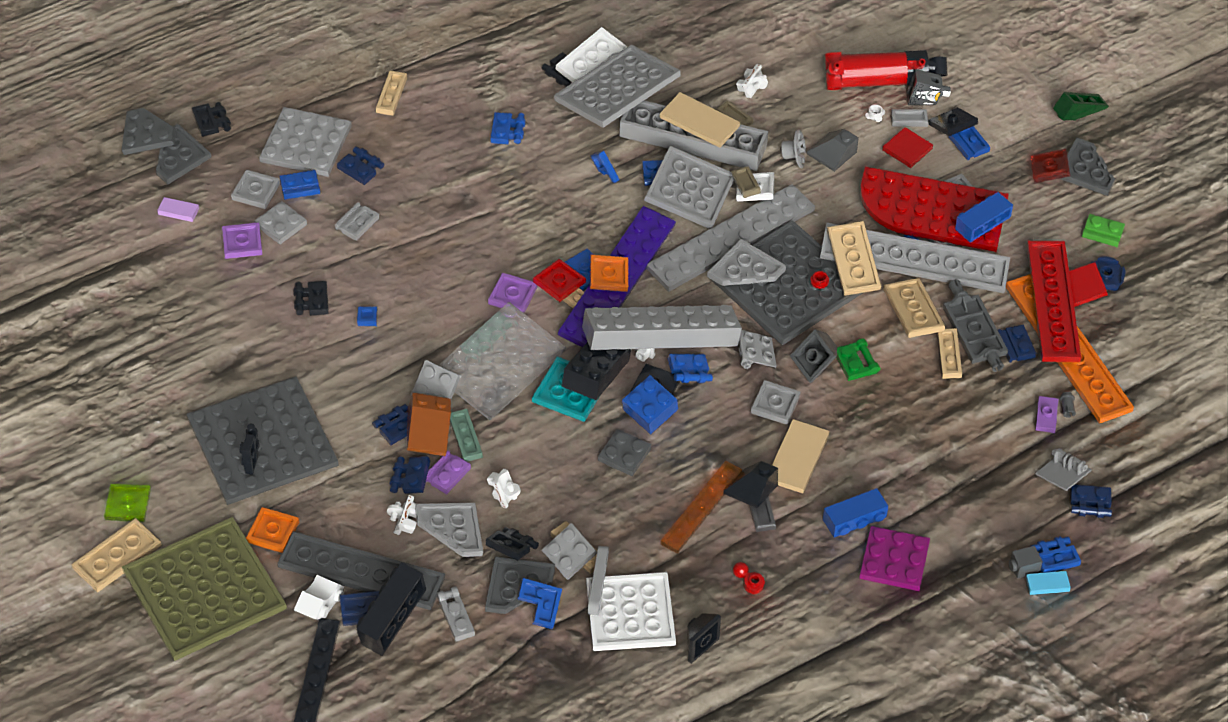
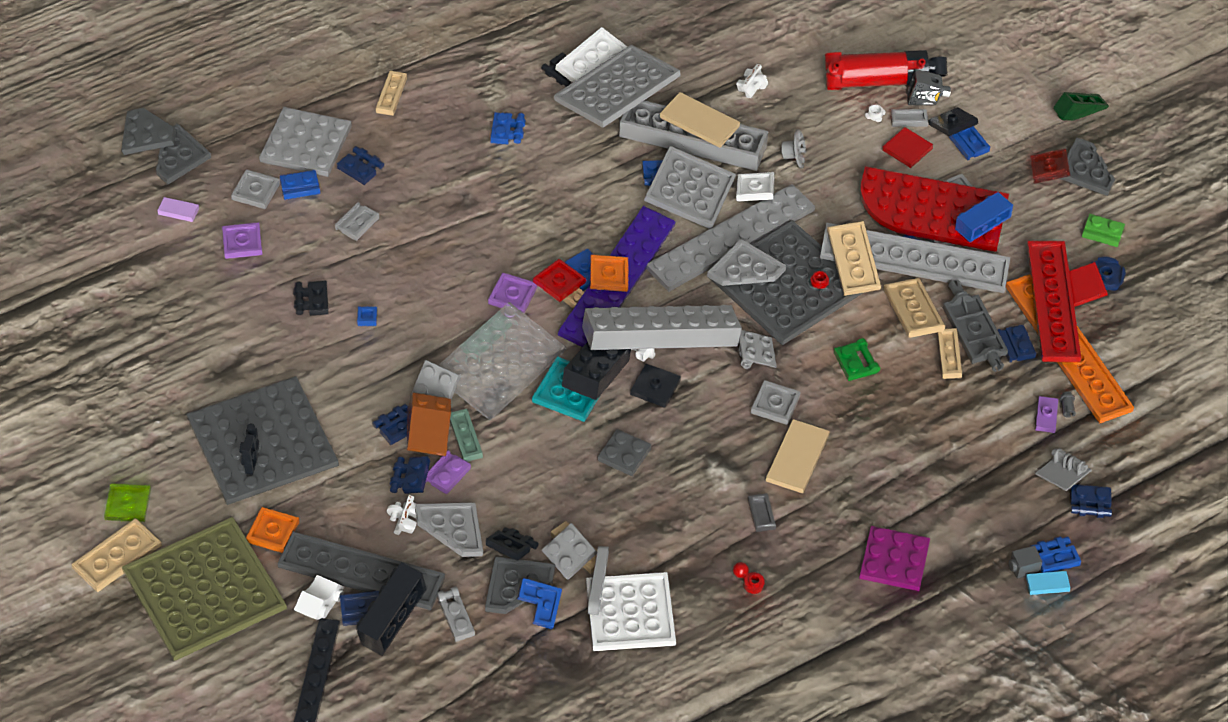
(205, 119): black plate -> none
(281, 222): light grey plate -> none
(504, 488): white hips -> none
(604, 166): blue tile -> none
(650, 404): blue brick -> none
(689, 367): blue plate -> none
(700, 507): clear orange tile -> none
(702, 634): black slope -> none
(732, 111): dark tan tile -> none
(746, 182): dark tan tile -> none
(754, 484): black slope -> none
(814, 354): dark grey slope -> none
(835, 149): dark grey slope -> none
(855, 513): blue brick -> none

